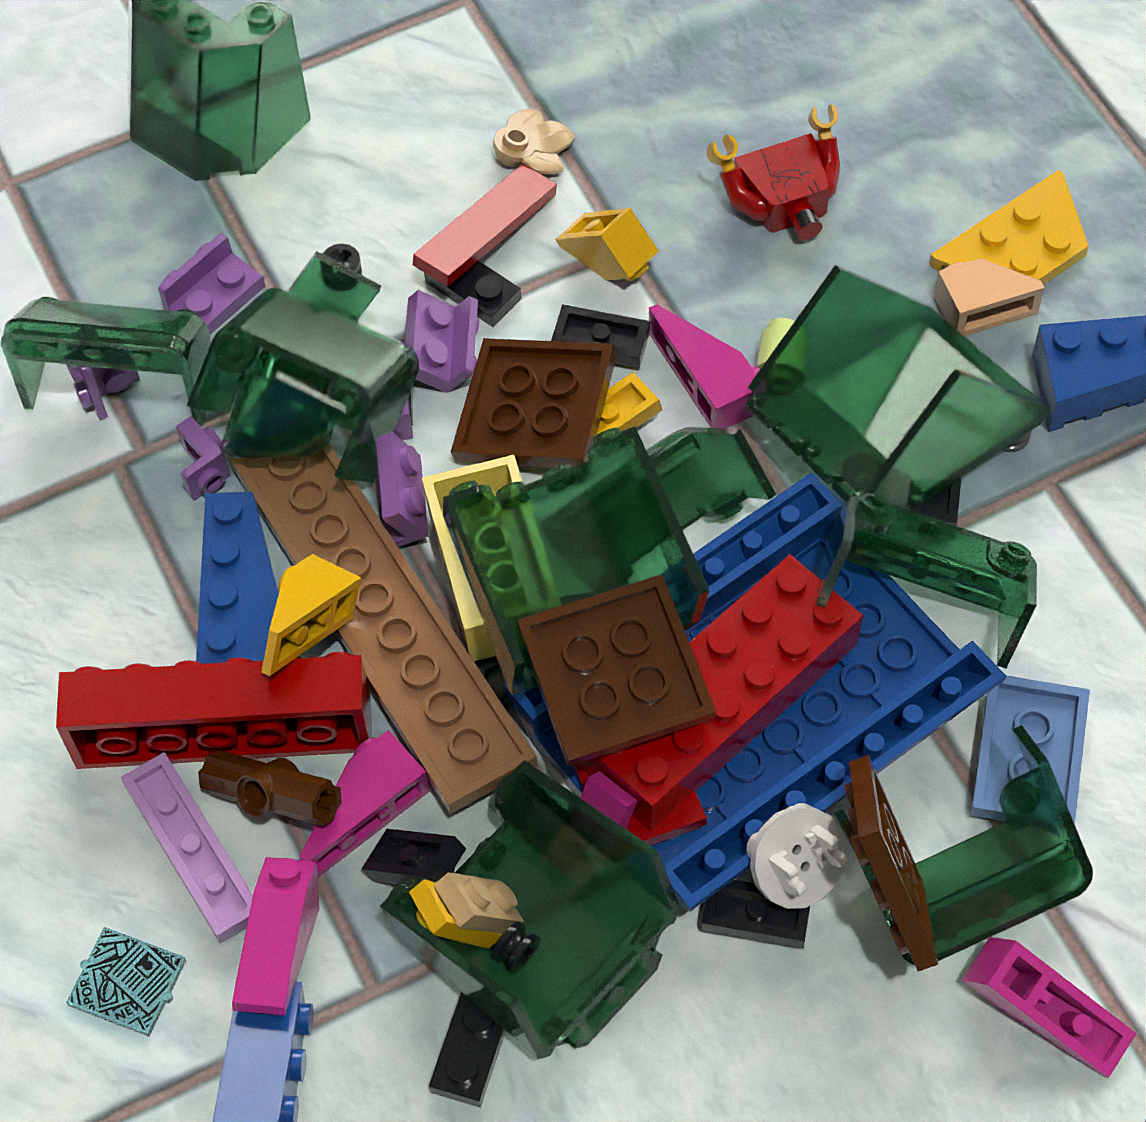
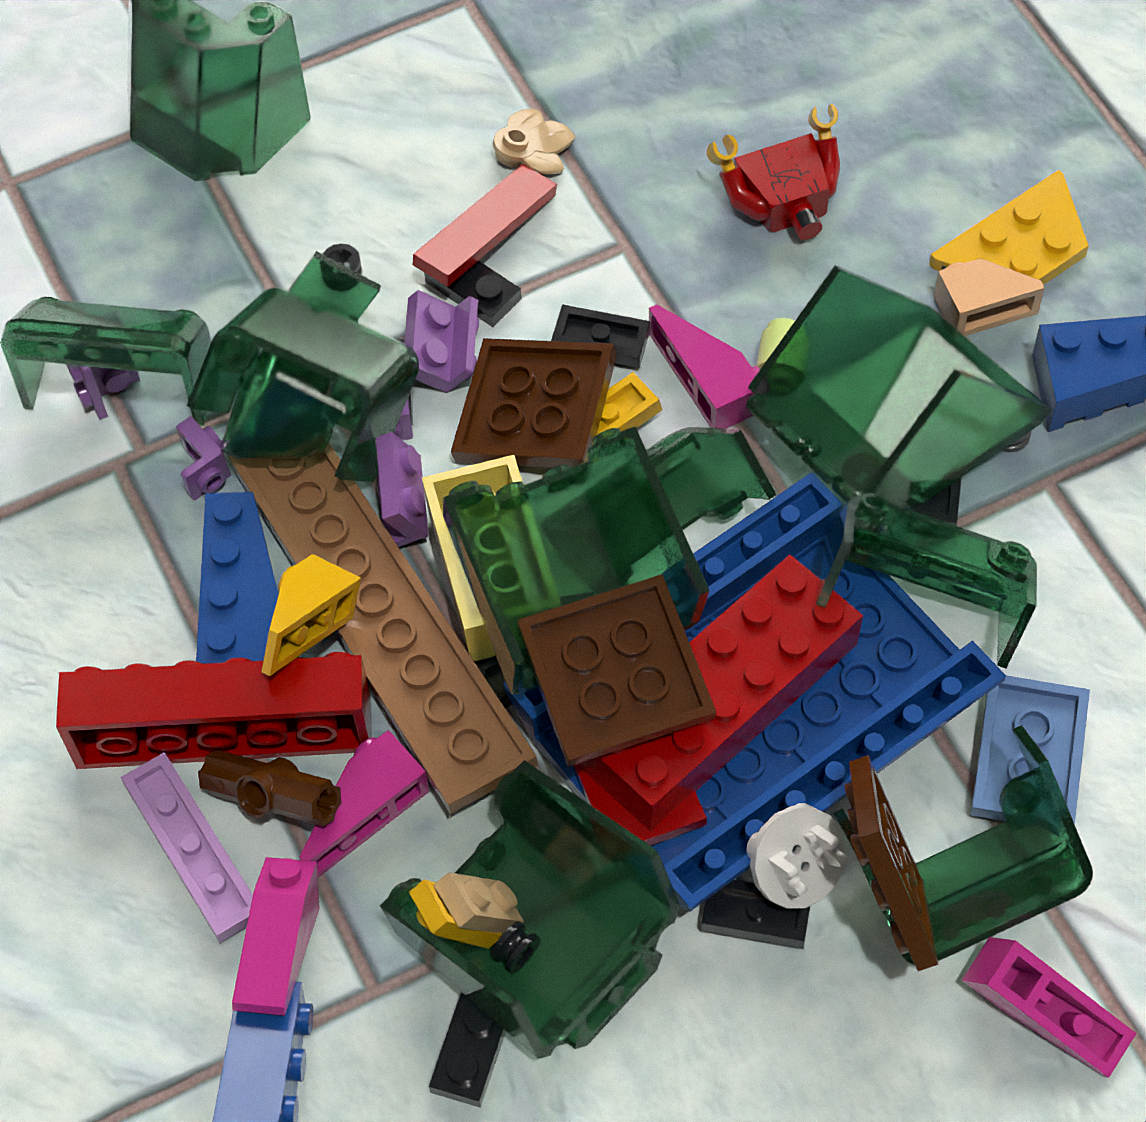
(126, 981): clear light blue piece -> none
(211, 284): medium lavender bracket -> none
(412, 855): black plate -> none
(609, 798): dark pink tile -> none
(610, 243): yellow slope -> none

